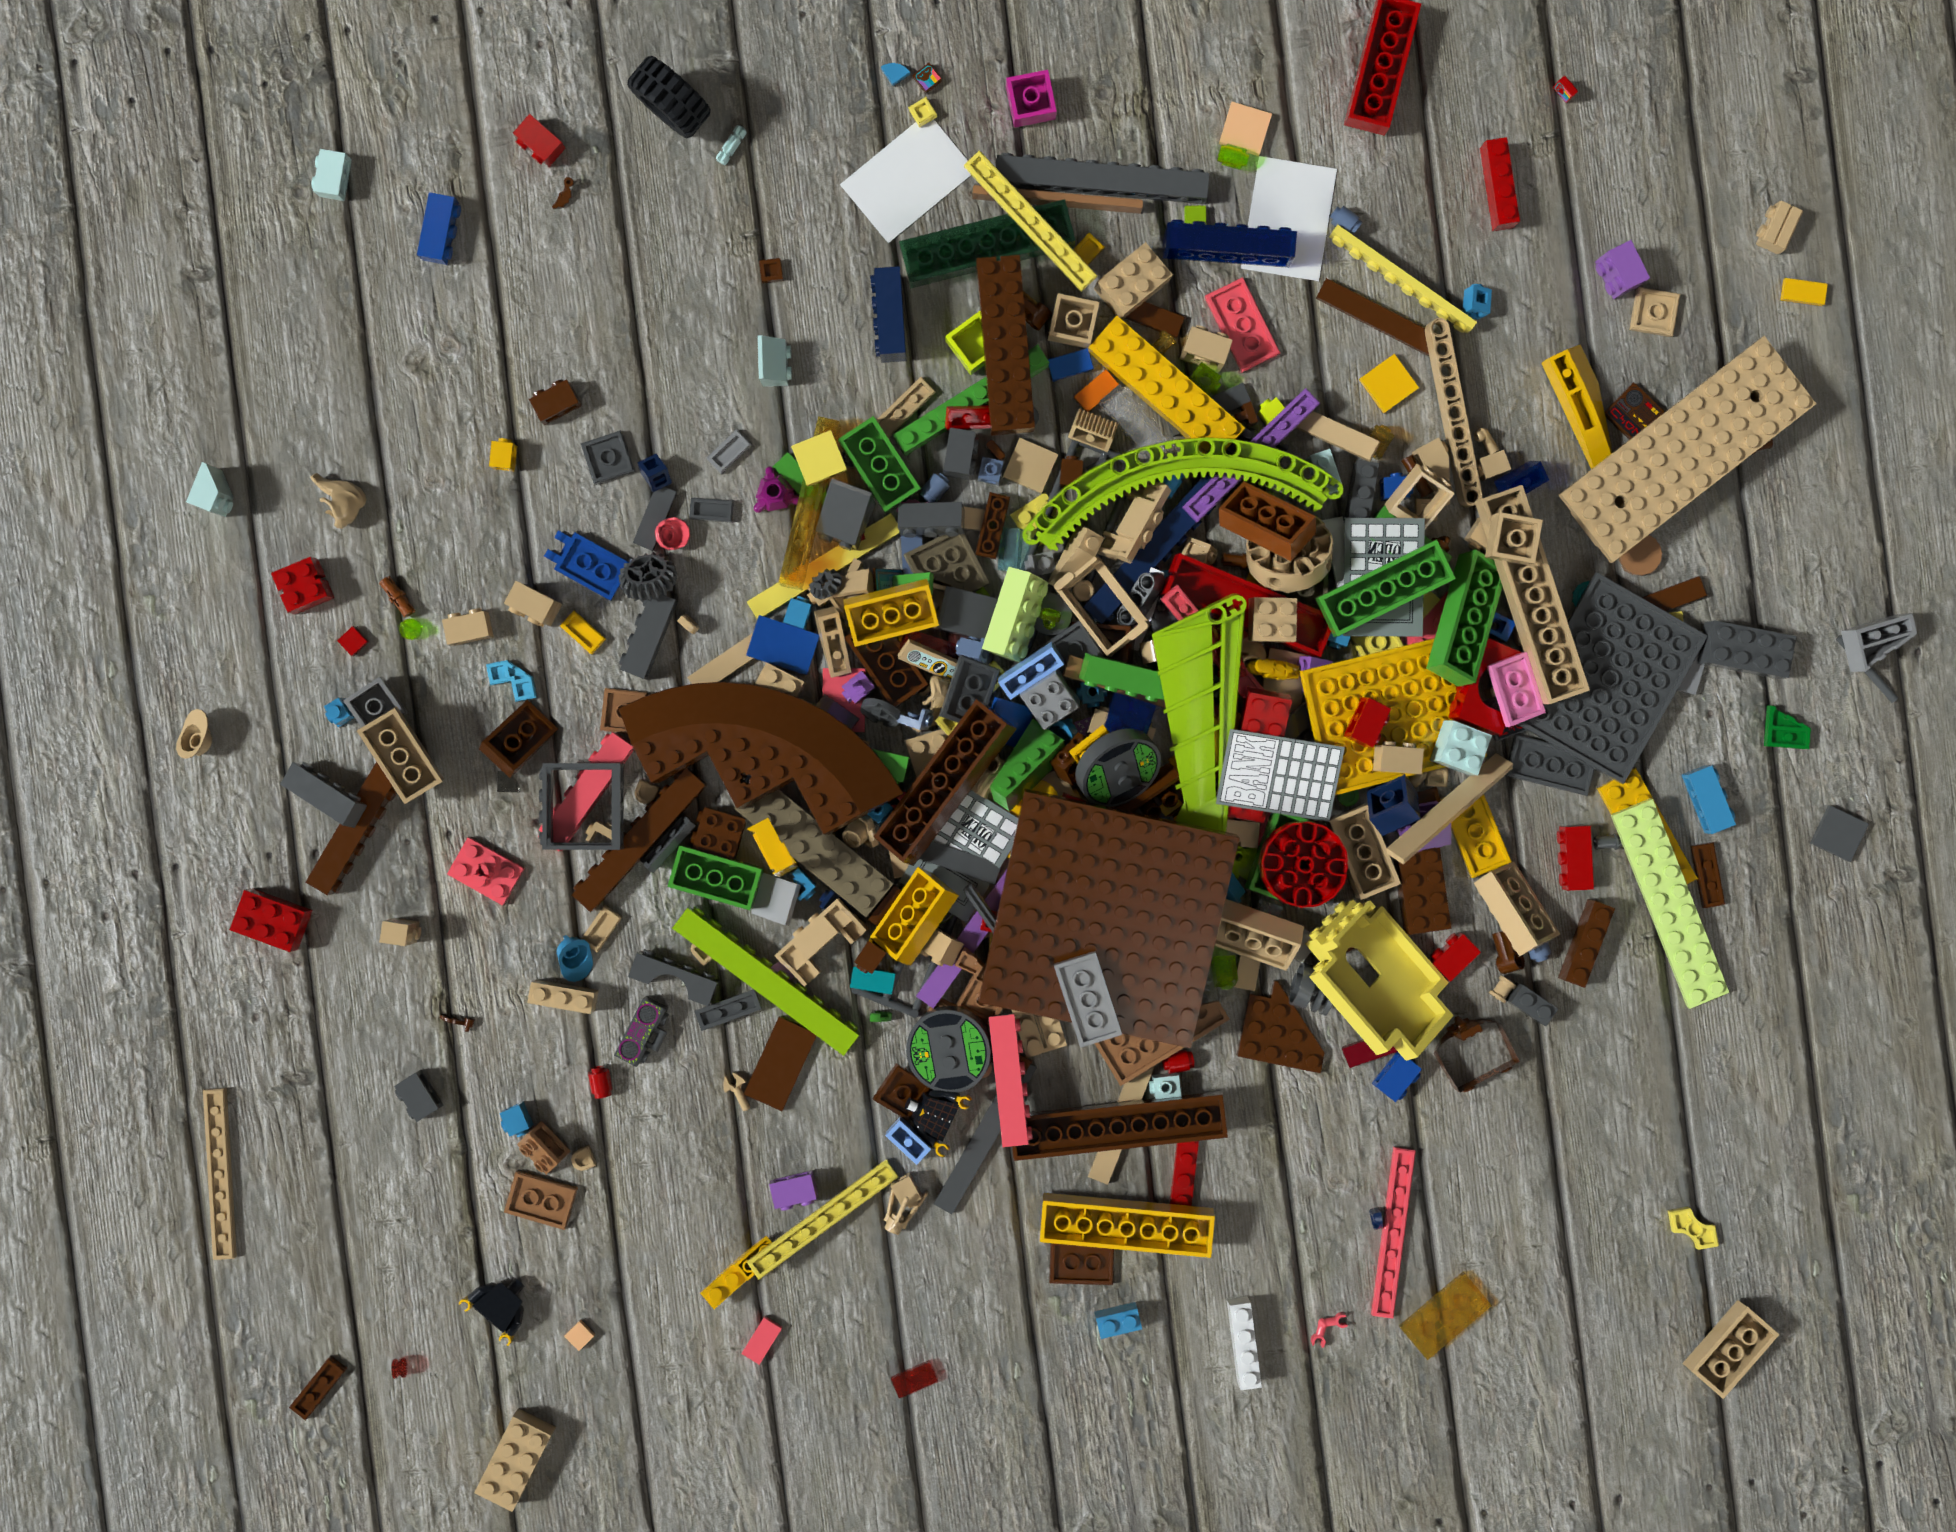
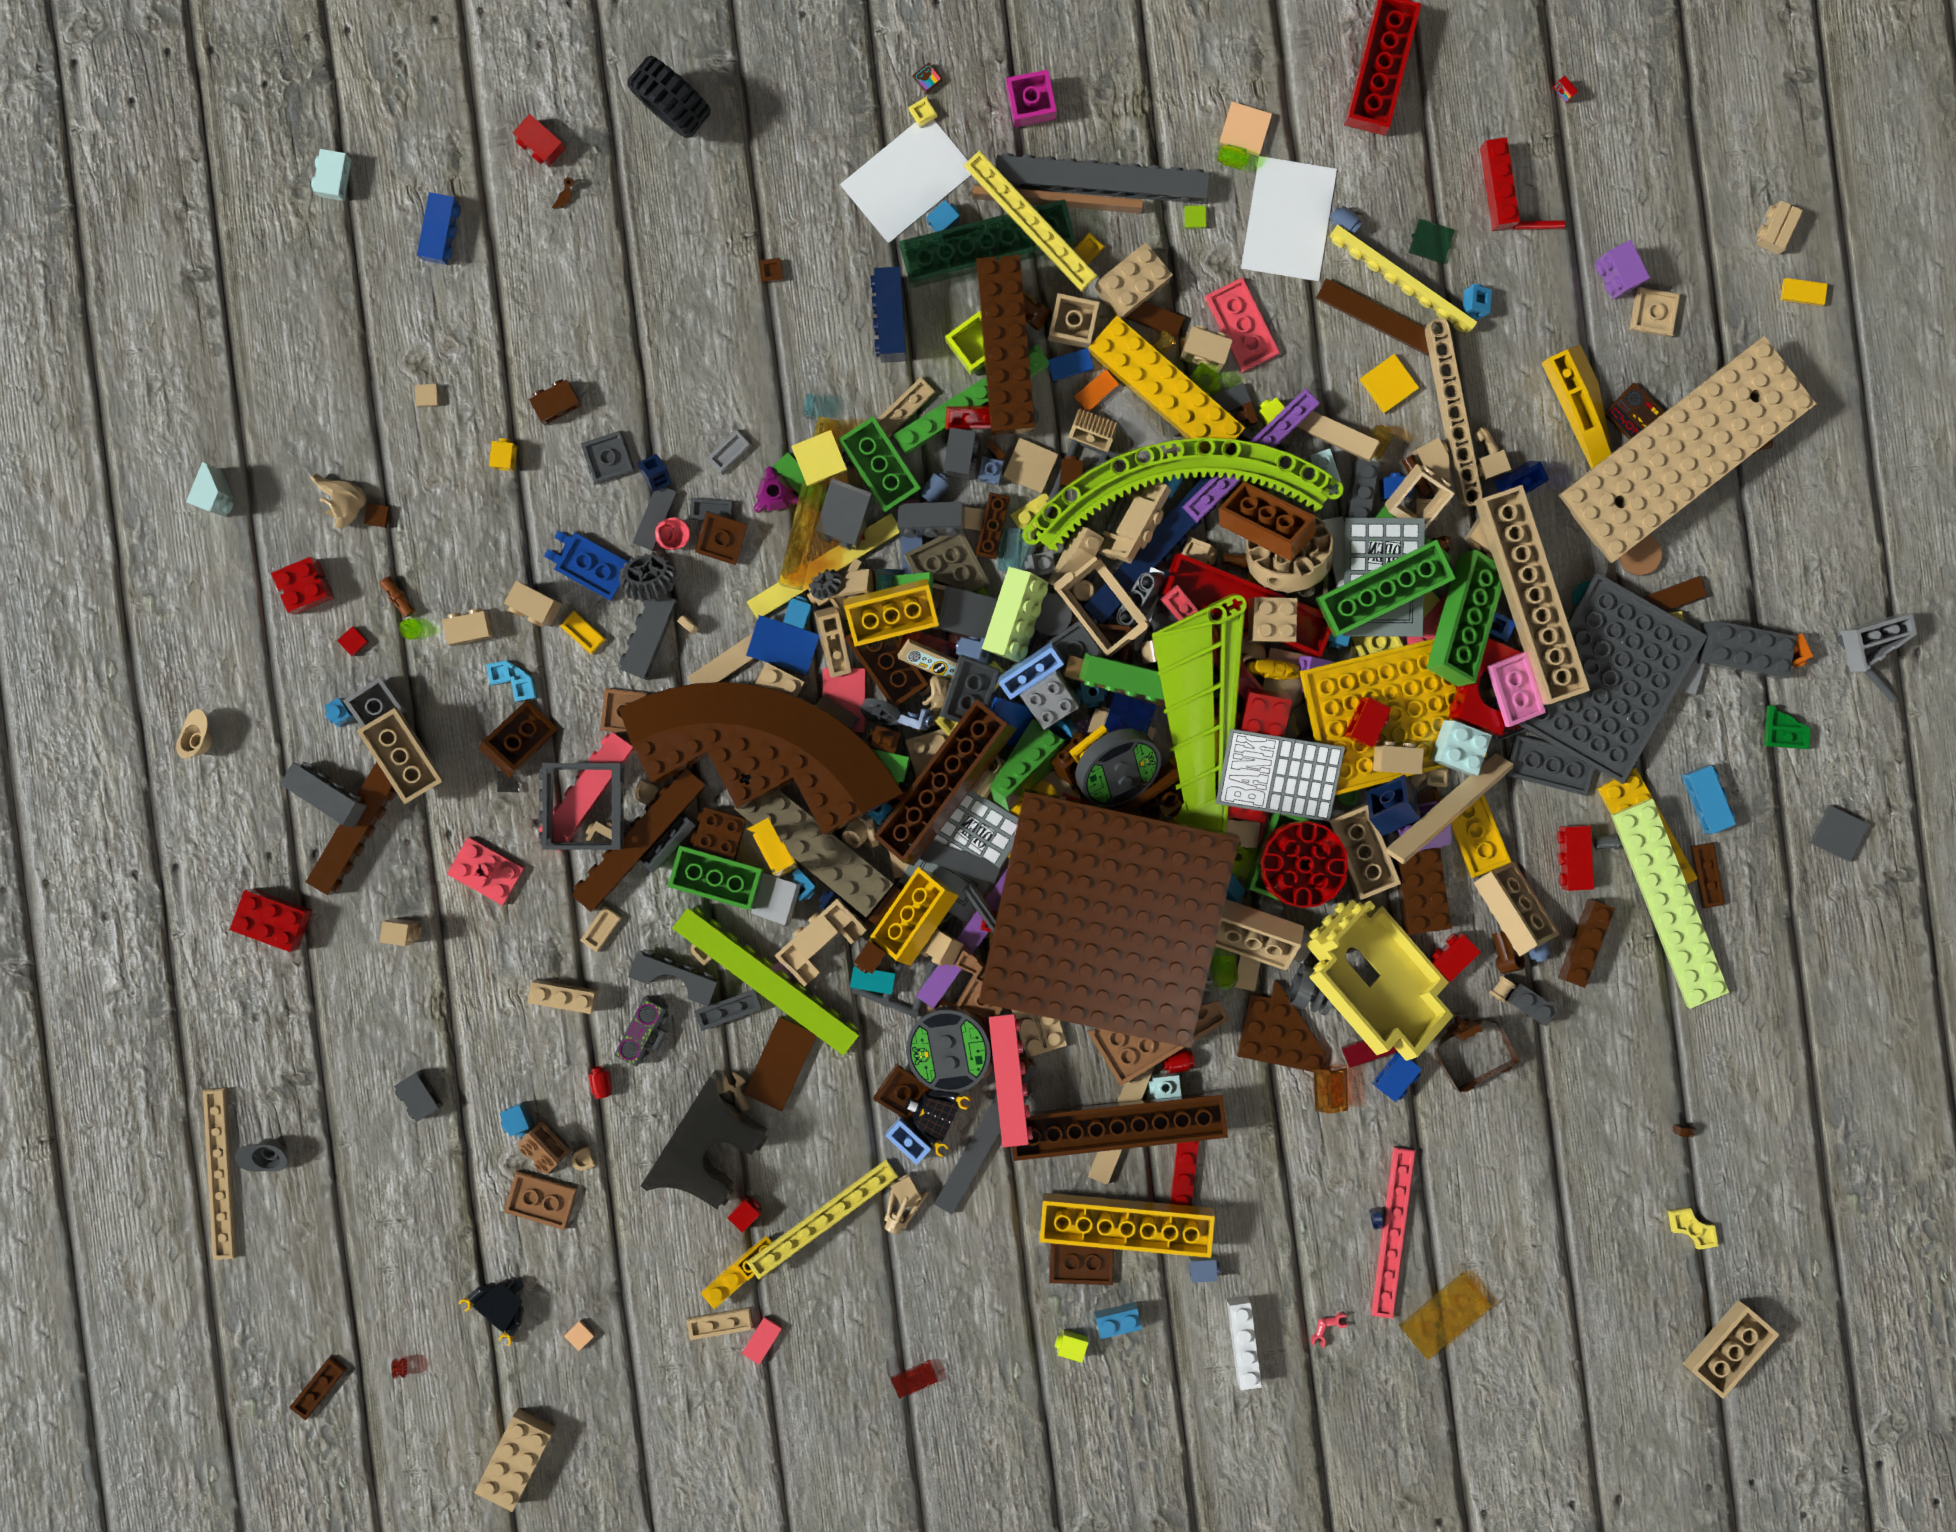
(264, 1156): none -> dark grey piece
(376, 515): none -> reddish brown tile
(427, 395): none -> tan tile
(469, 1022): reddish brown piece -> none
(574, 958): dark azure piece -> none
(685, 1158): none -> clear smoke piece
(720, 1323): none -> tan tile
(721, 537): none -> reddish brown plate
(731, 145): light aqua axle -> none
(745, 1213): none -> red brick
(773, 361): light aqua slope -> none
(793, 1190): medium lavender brick -> none
(809, 405): none -> clear light blue tile
(857, 688): medium lavender brick -> none
(880, 1016): bright green tile -> none
(884, 739): none -> reddish brown brick
(895, 72): dark azure tile -> none
(943, 217): none -> dark azure brick
(1050, 615): clear neon green tile -> none
(1071, 1345): none -> neon yellow brick
(1087, 999): light grey plate -> none
(1204, 1269): none -> sand blue brick
(1229, 244): clear blue brick -> none
(1330, 1089): none -> clear orange brick
(1431, 241): none -> clear green piece
(1513, 538): tan brick -> none
(1543, 224): none -> red piece
(1684, 1131): none -> reddish brown tile
(1801, 651): none -> orange bracket

